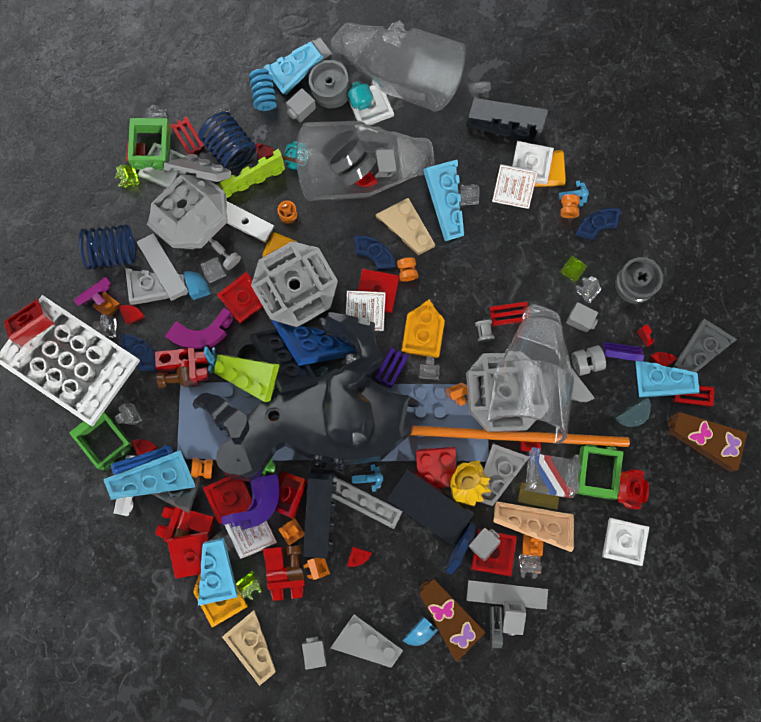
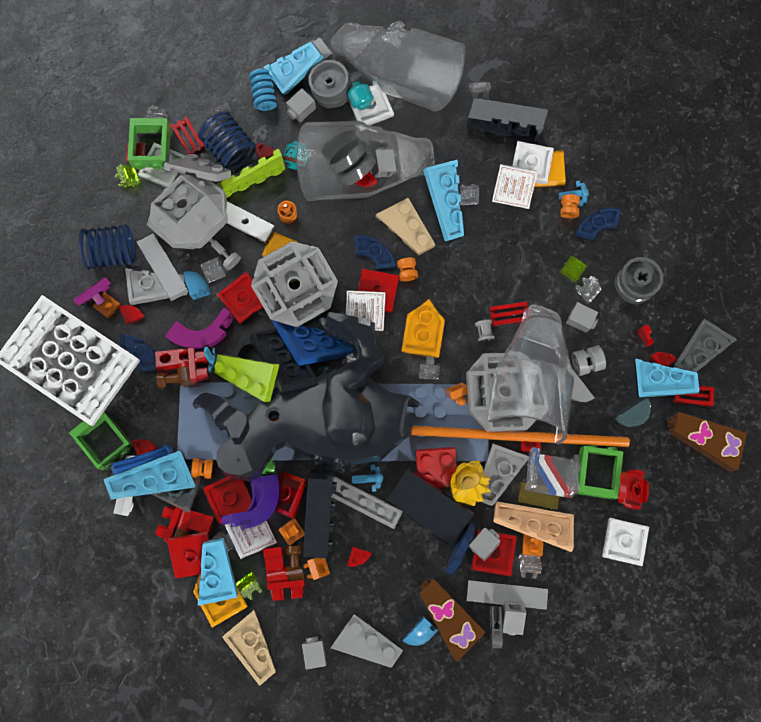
(28, 323): red slope -> none
(106, 326): clear tile -> none
(128, 414): clear tile -> none
(398, 355): dark purple tile -> none
(623, 351): dark purple tile -> none

